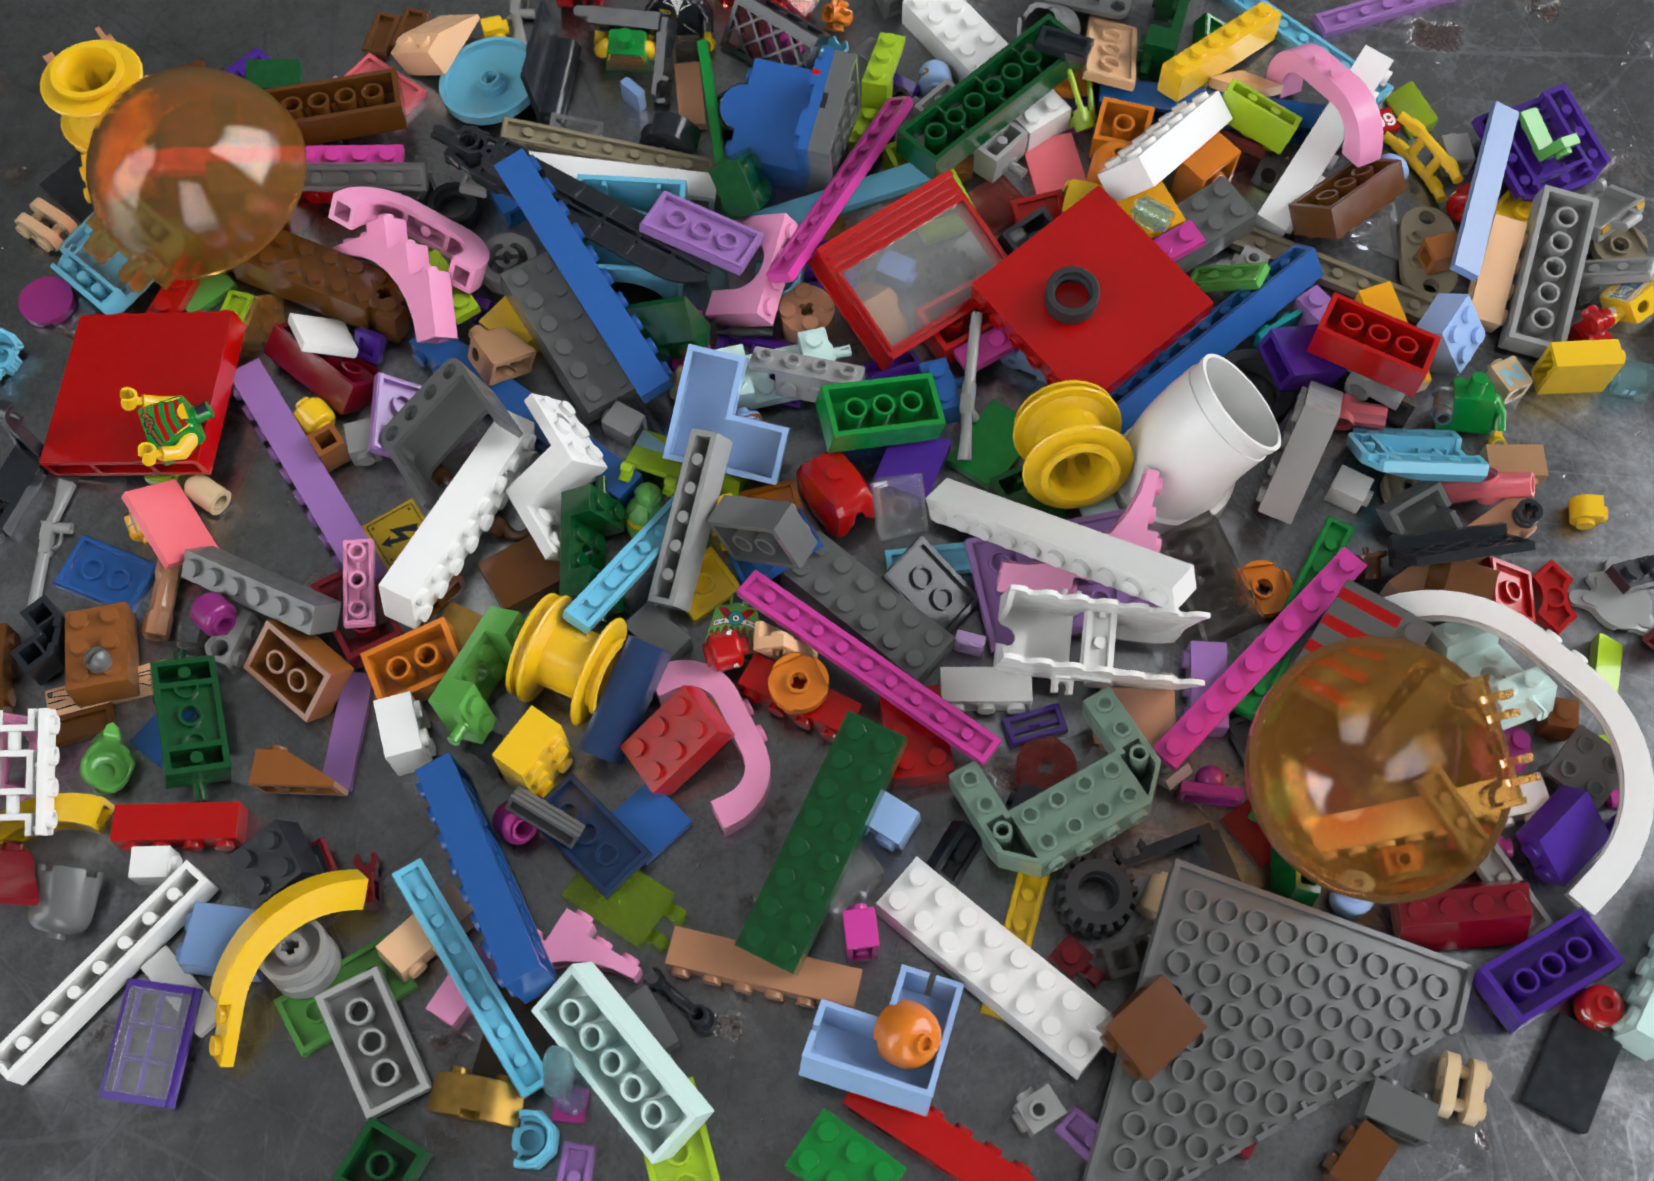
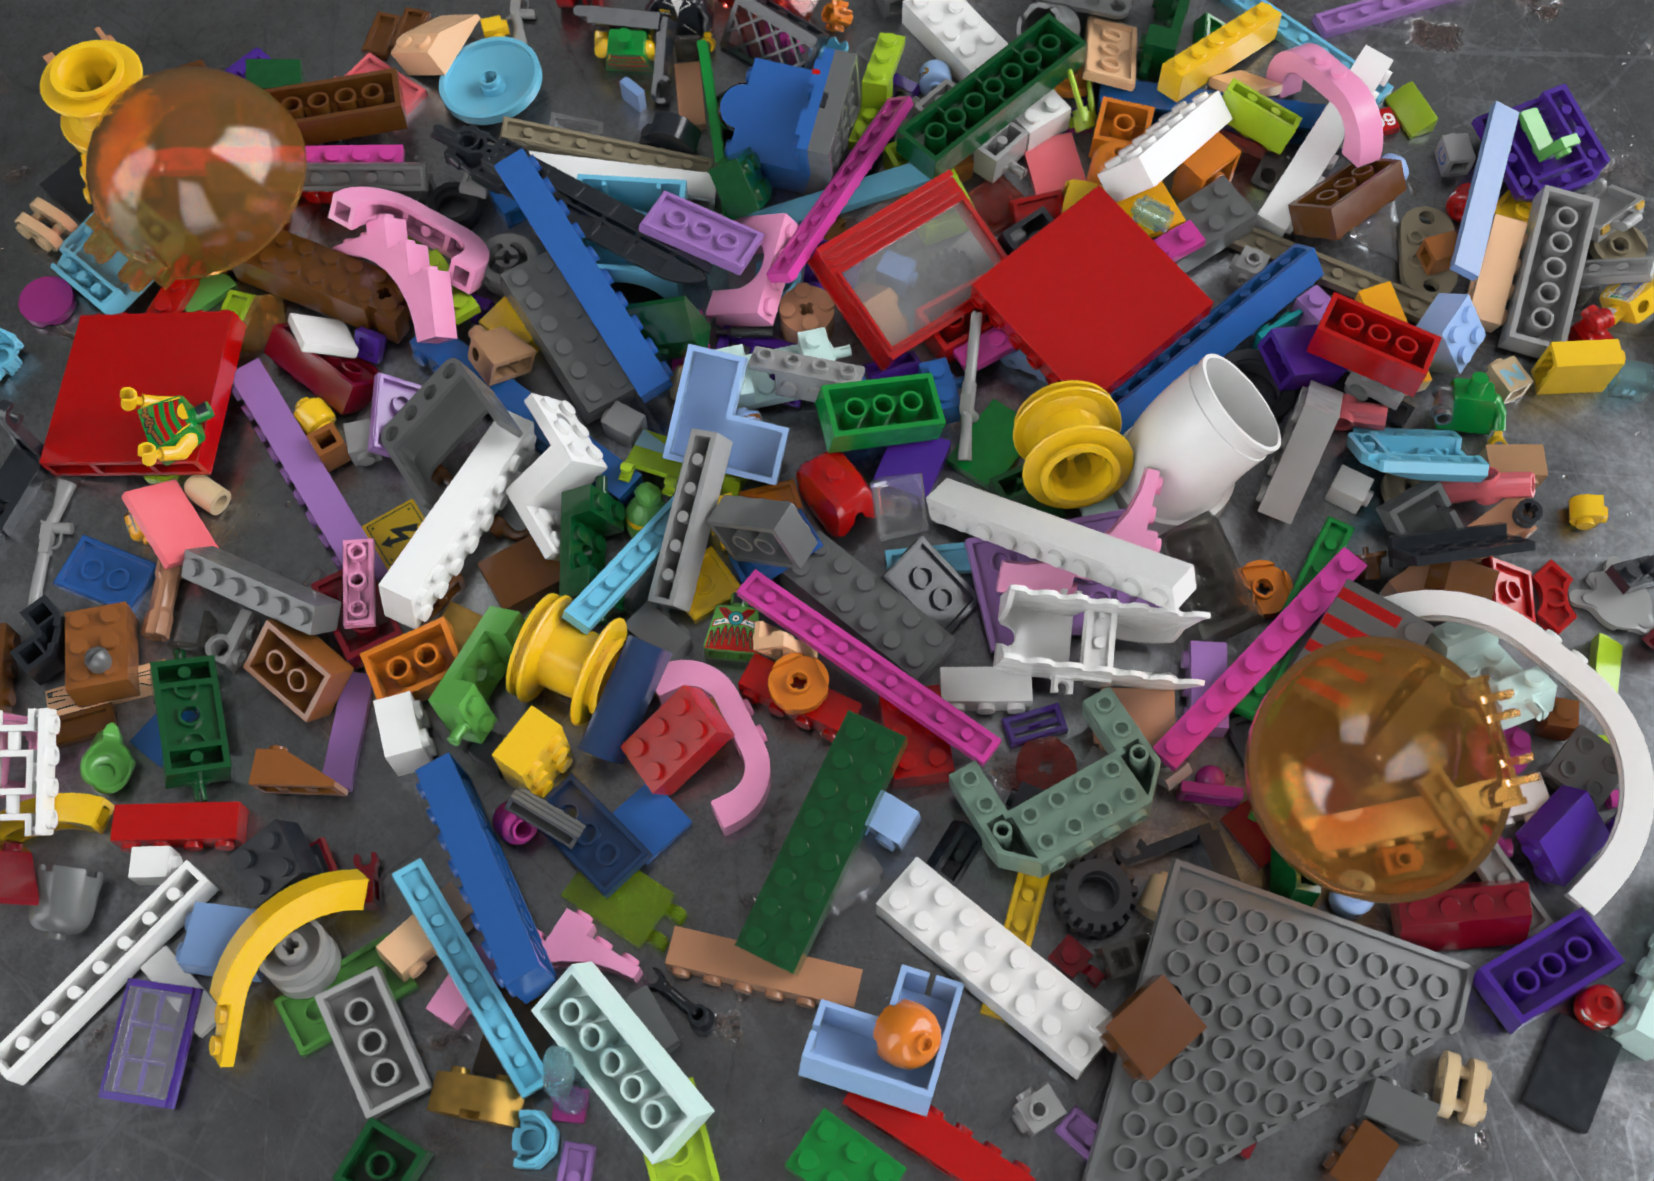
(213, 614): magenta head -> none
(549, 67): black door -> none
(725, 650): red head -> none
(860, 933): dark pink brick -> none
(969, 643): lavender tile -> none
(1064, 44): black tile -> none
(1075, 275): black tyre -> none
(1230, 276): bright green tile -> none
(1410, 154): yellow piece -> none

